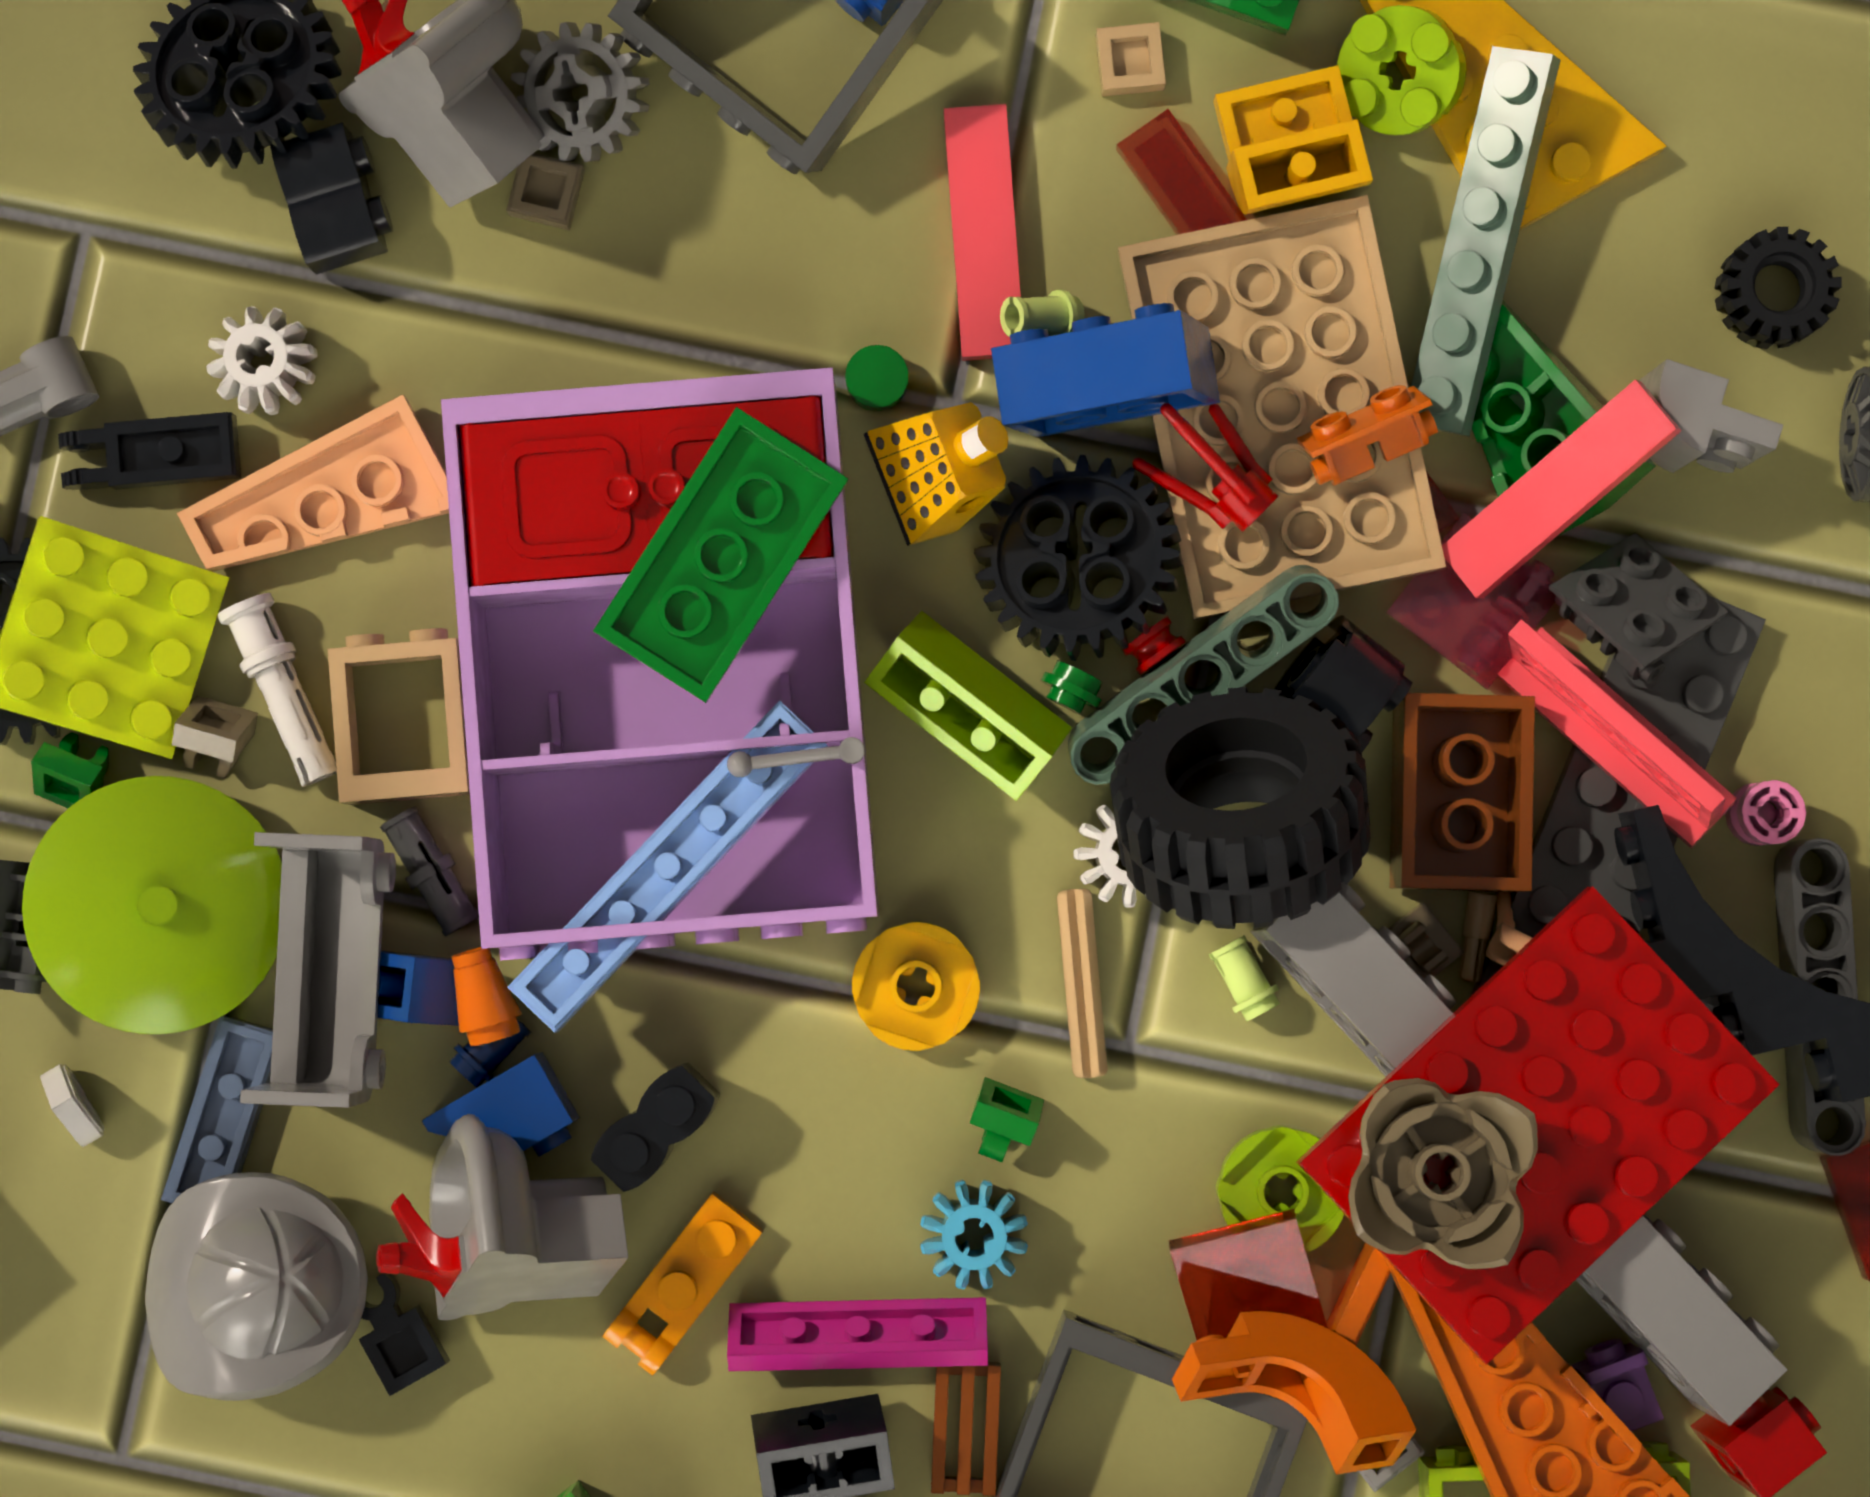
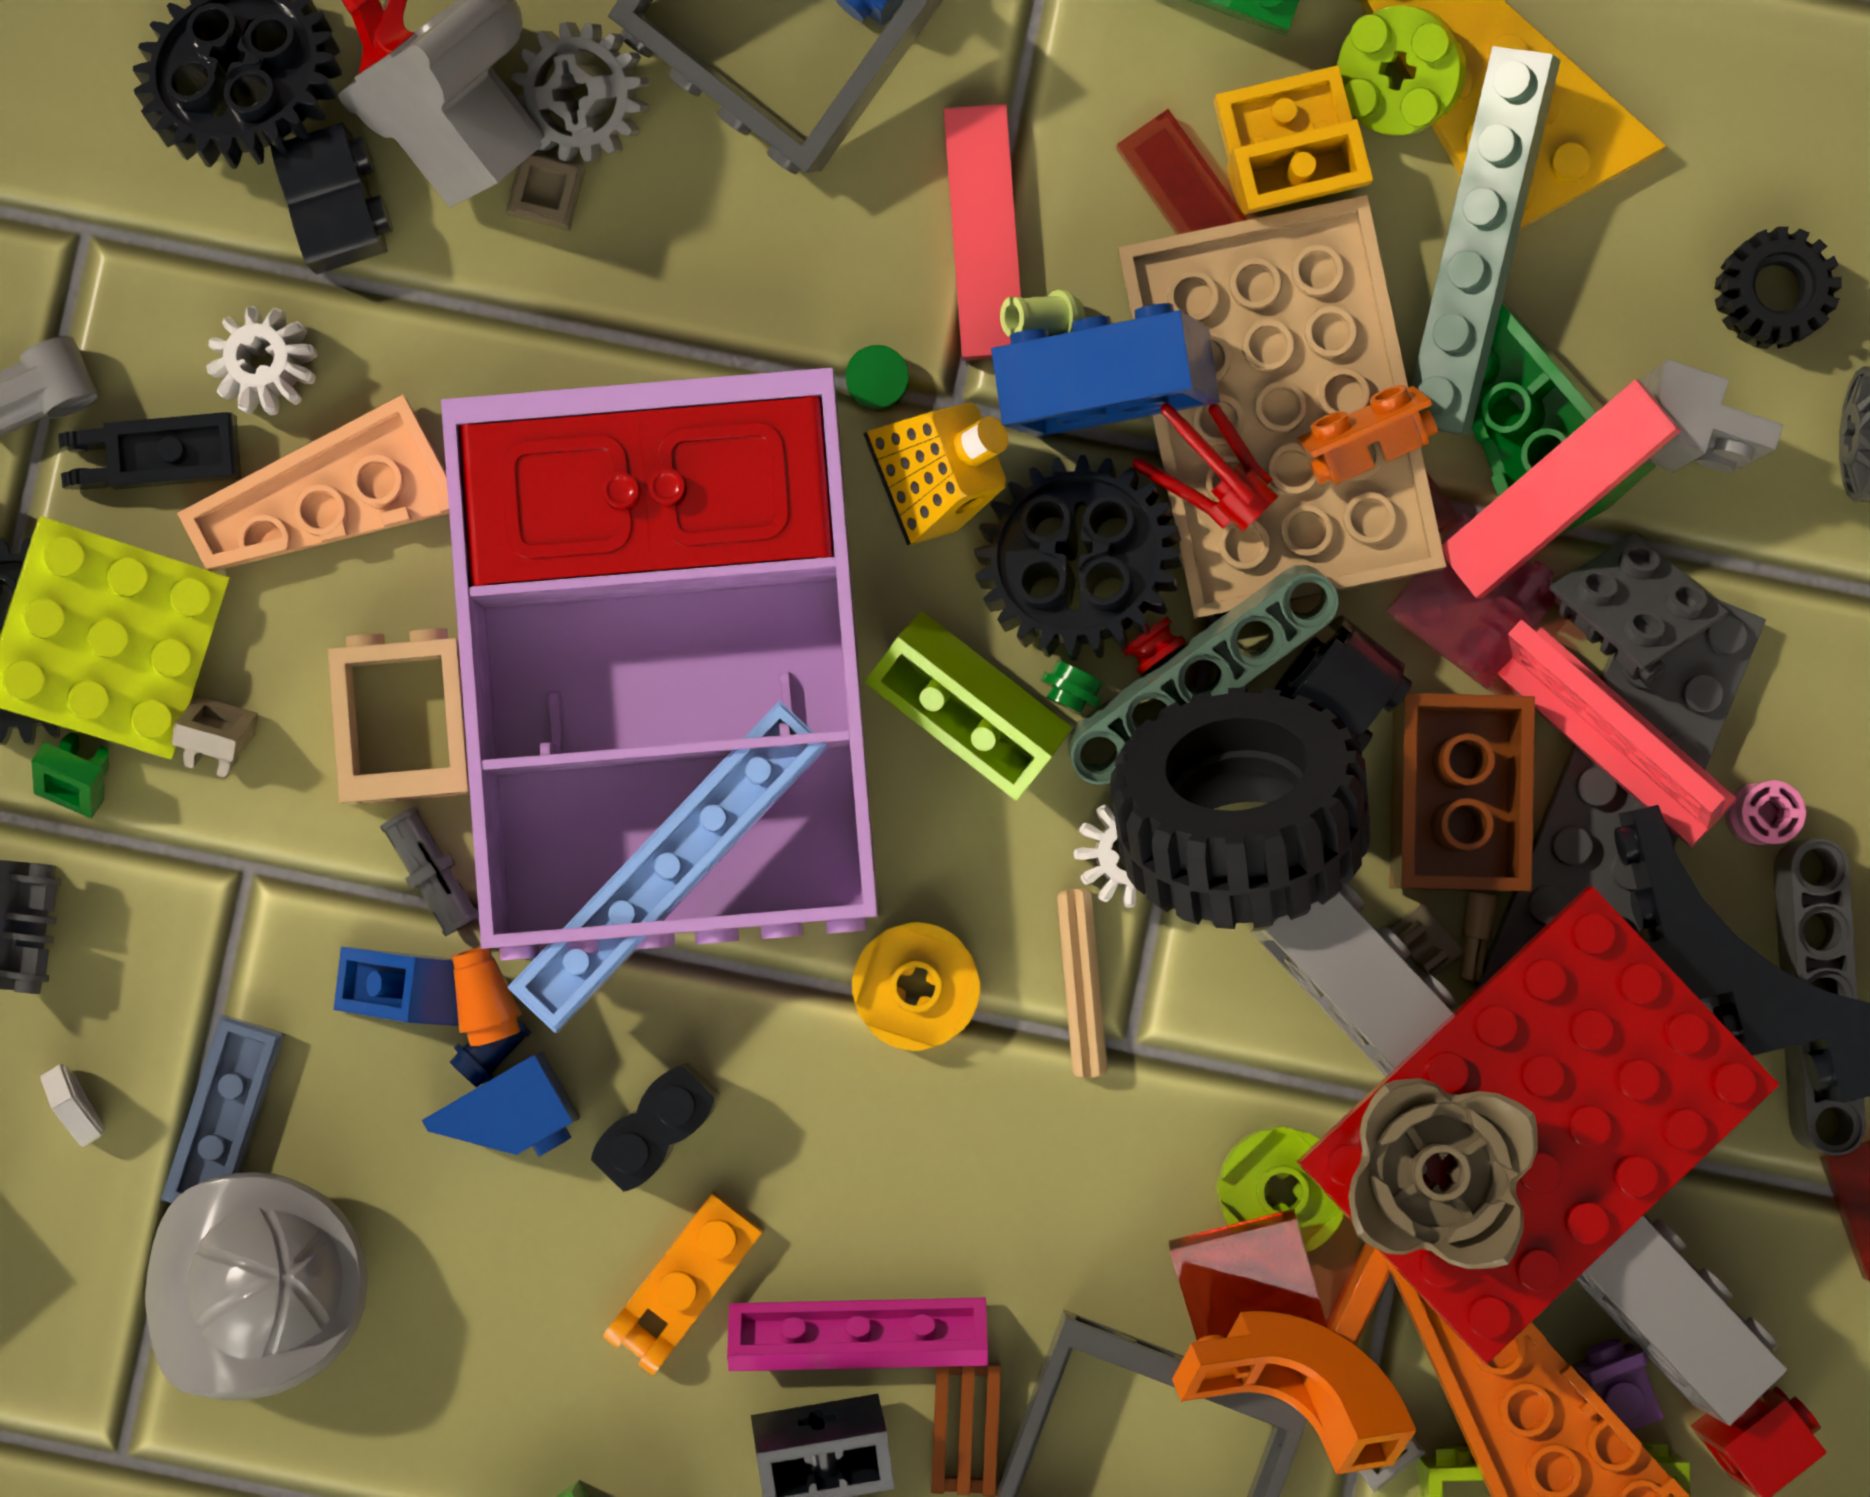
(153, 905): lime dish -> none
(270, 663): white pin -> none
(327, 971): light grey windscreen -> none
(401, 1344): black plate -> none
(500, 1233): light grey piece -> none
(721, 555): green plate -> none
(850, 751): light grey hinge -> none
(993, 1242): medium azure gear -> none
(1005, 1116): green tile -> none
(1130, 59): tan tile -> none
(1245, 979): yellowish green pin -> none
(1506, 939): light nougat hand -> none

